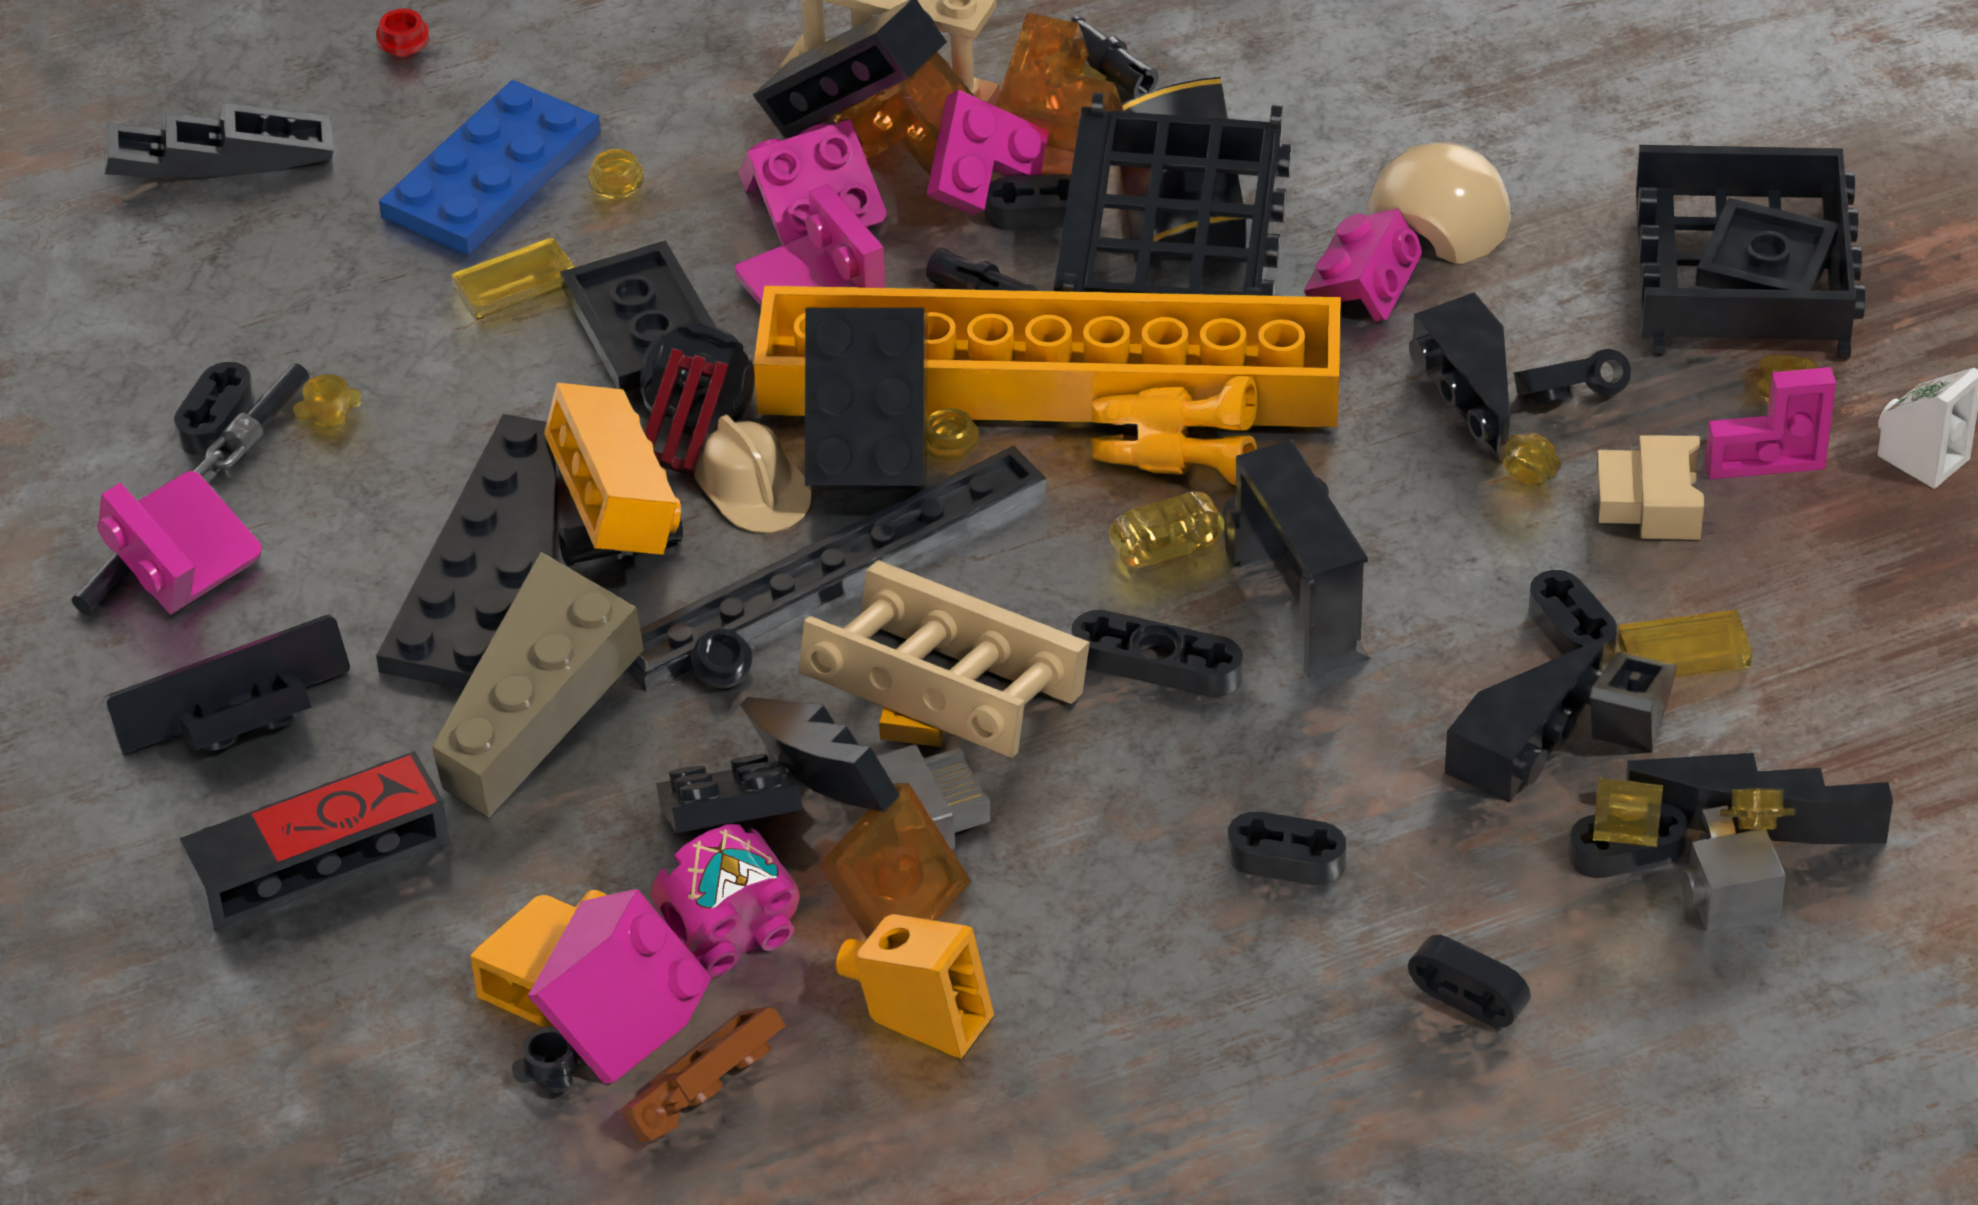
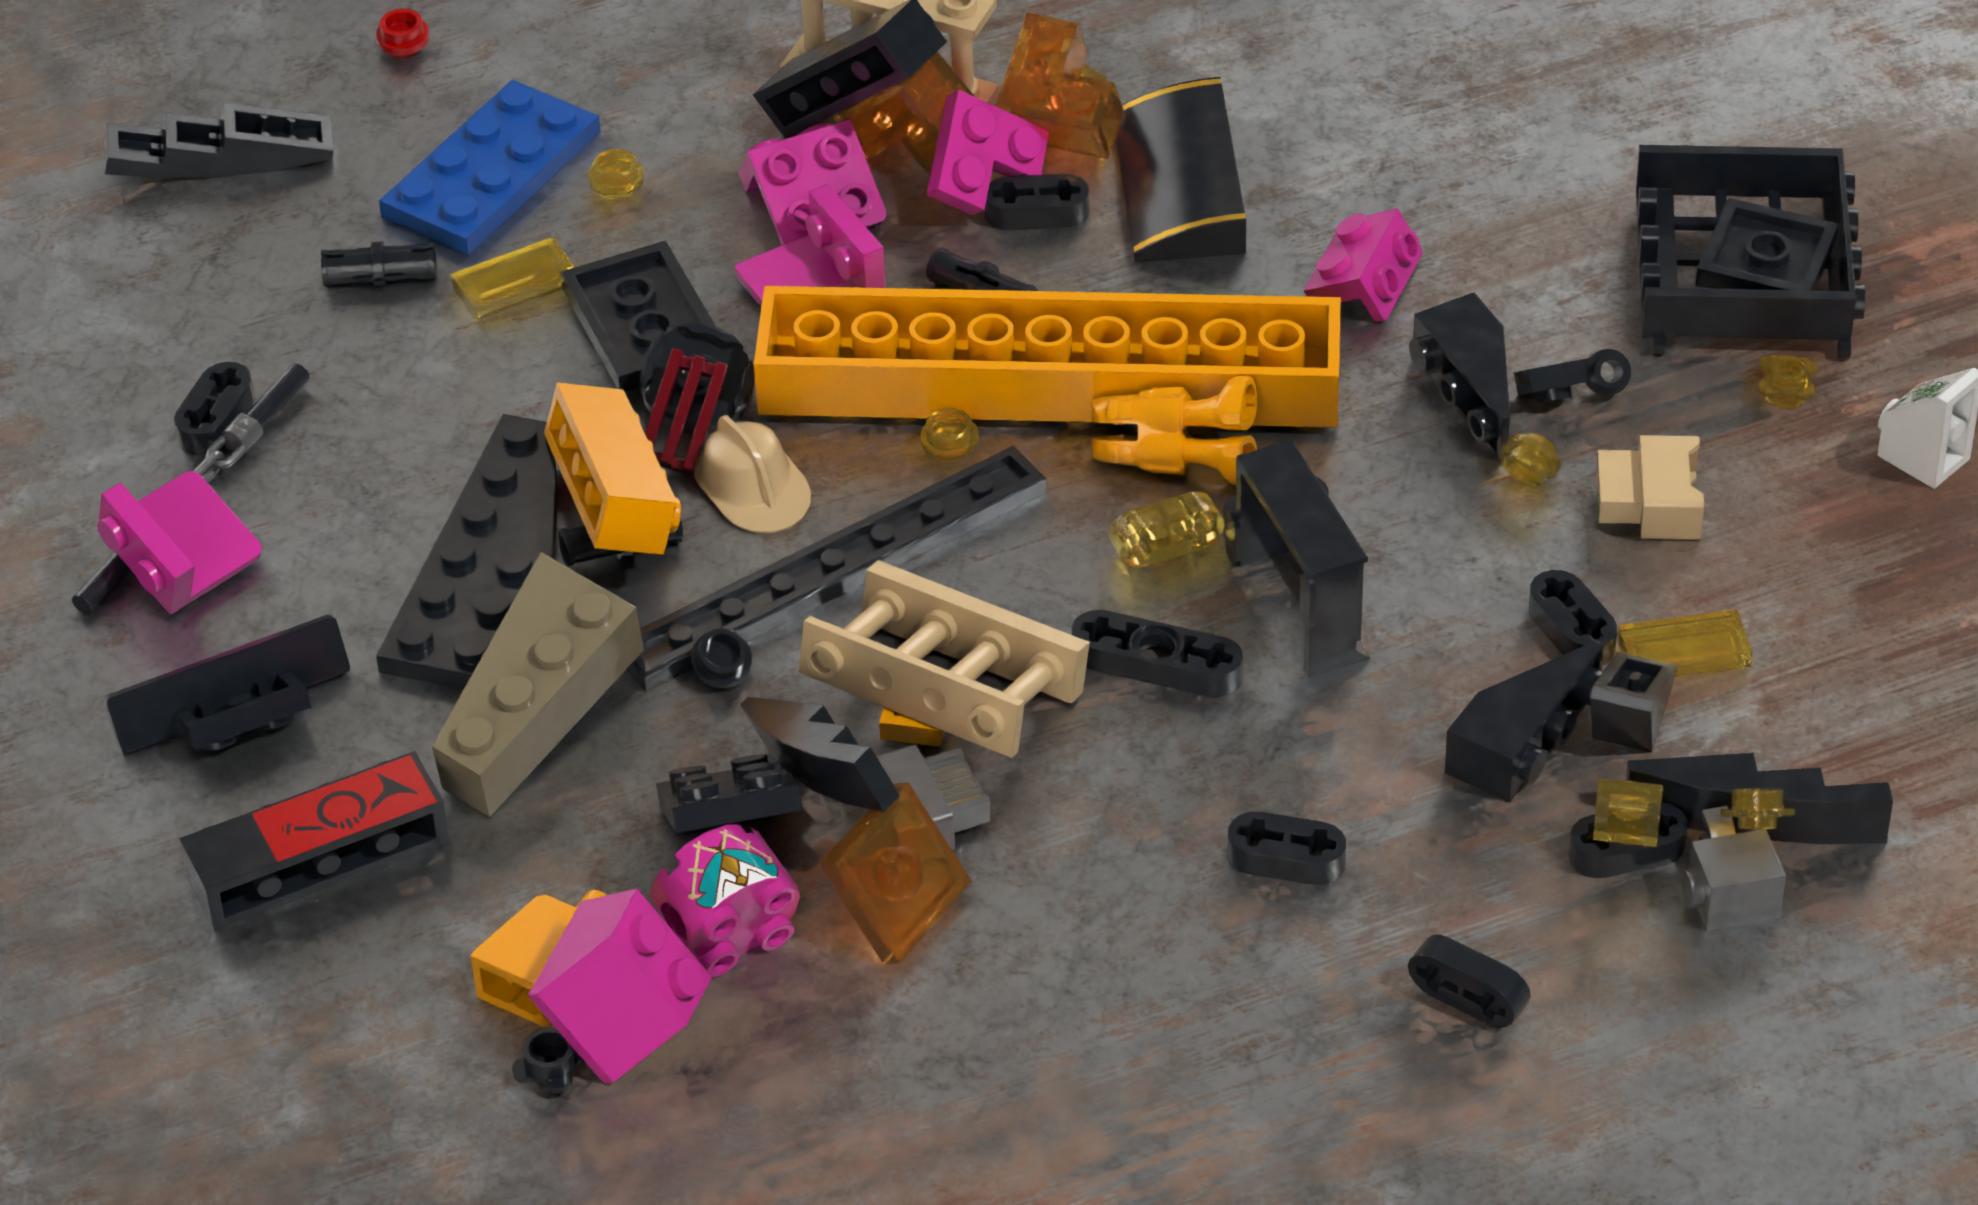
(327, 401): clear yellow plate -> none
(378, 264): none -> black pin
(699, 1070): dark orange hinge -> none
(866, 398): black brick -> none
(922, 980): light orange torso -> none
(1113, 60): black pin -> none
(1172, 144): black window -> none
(1447, 197): tan cylinder -> none
(1784, 441): dark pink plate -> none

